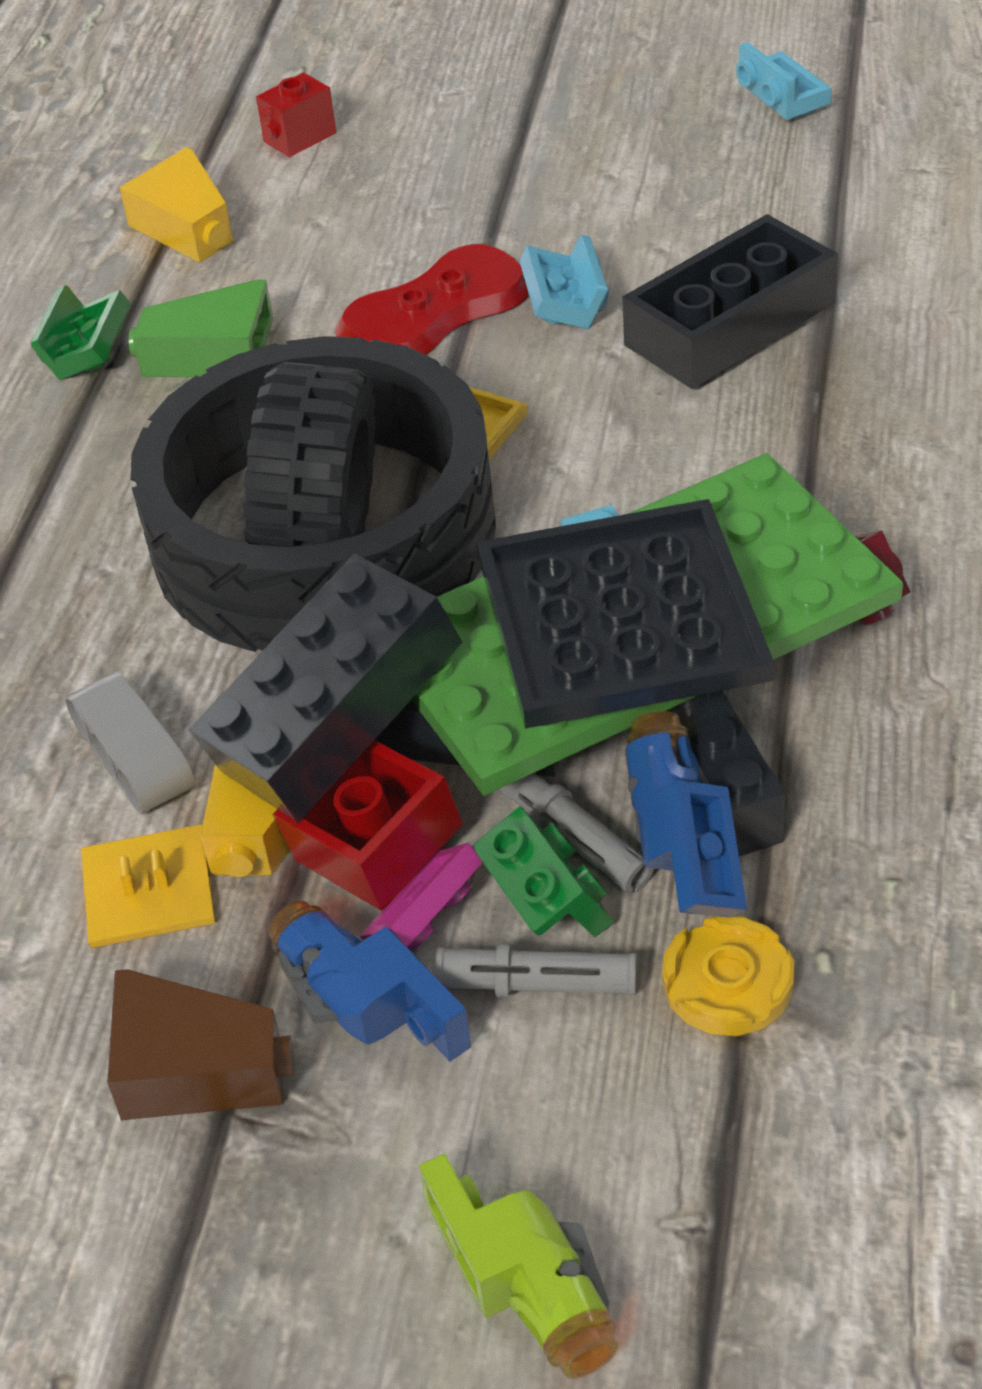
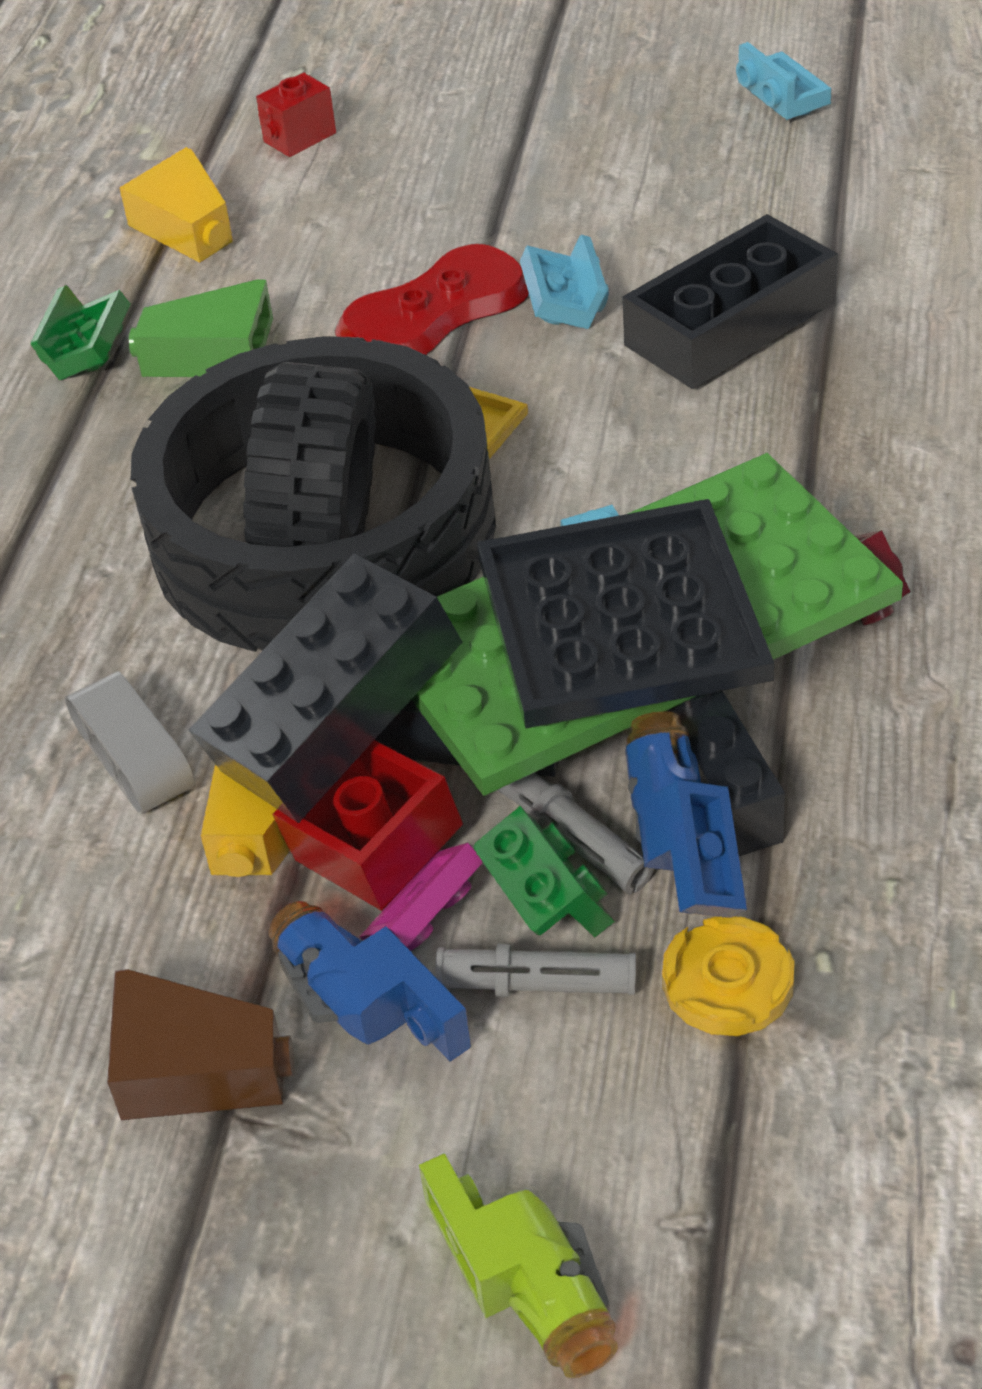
(146, 886): yellow piece -> none

